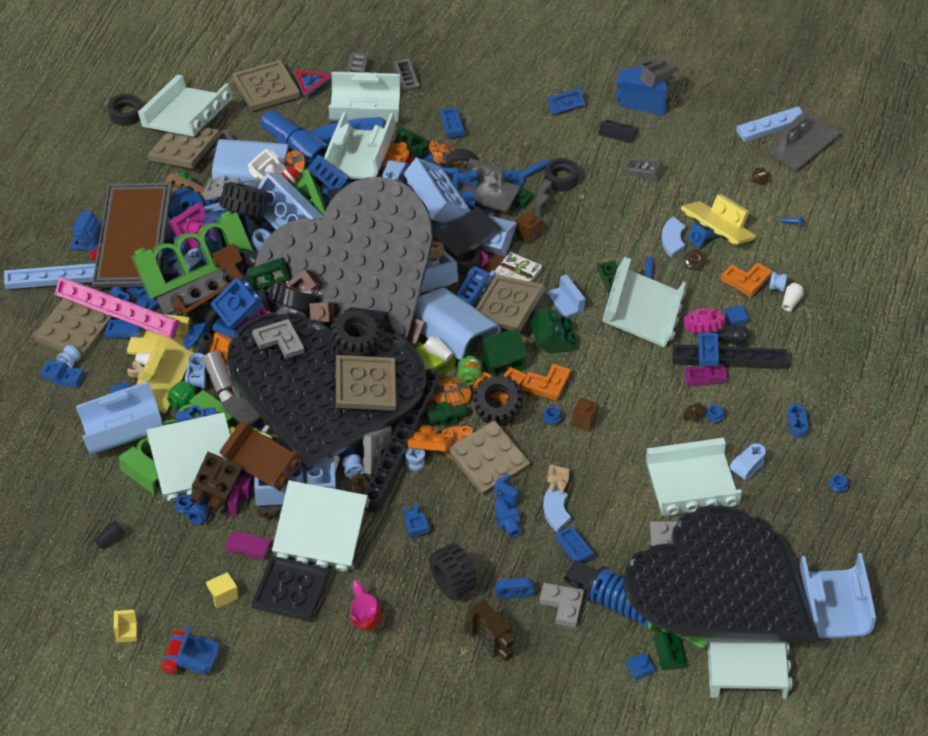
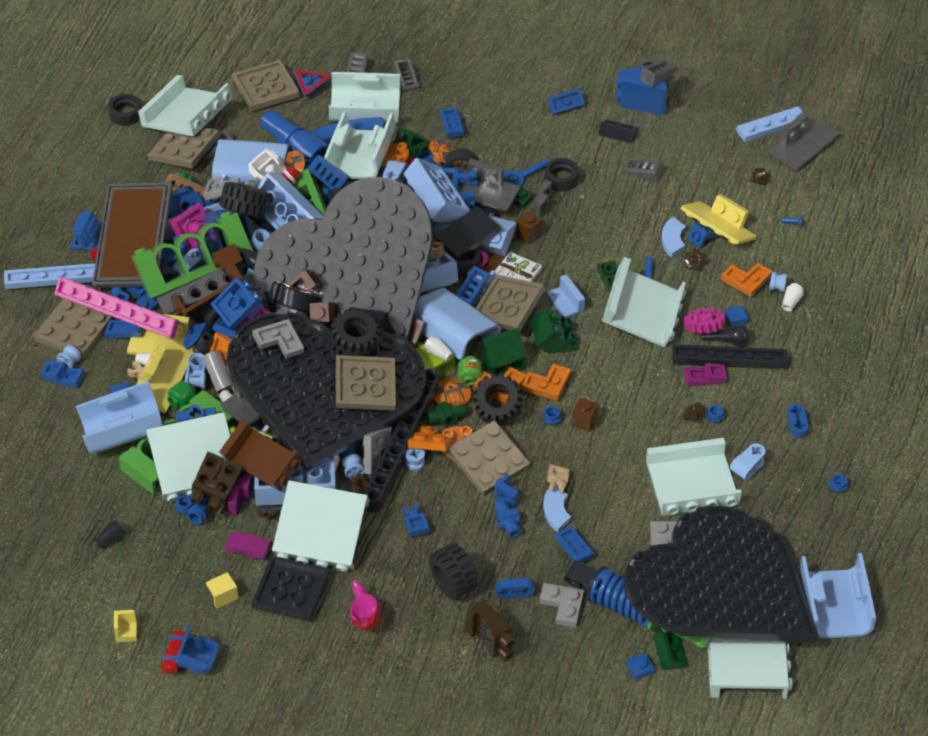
(264, 274): dark green slope -> none
(708, 349): blue plate -> none

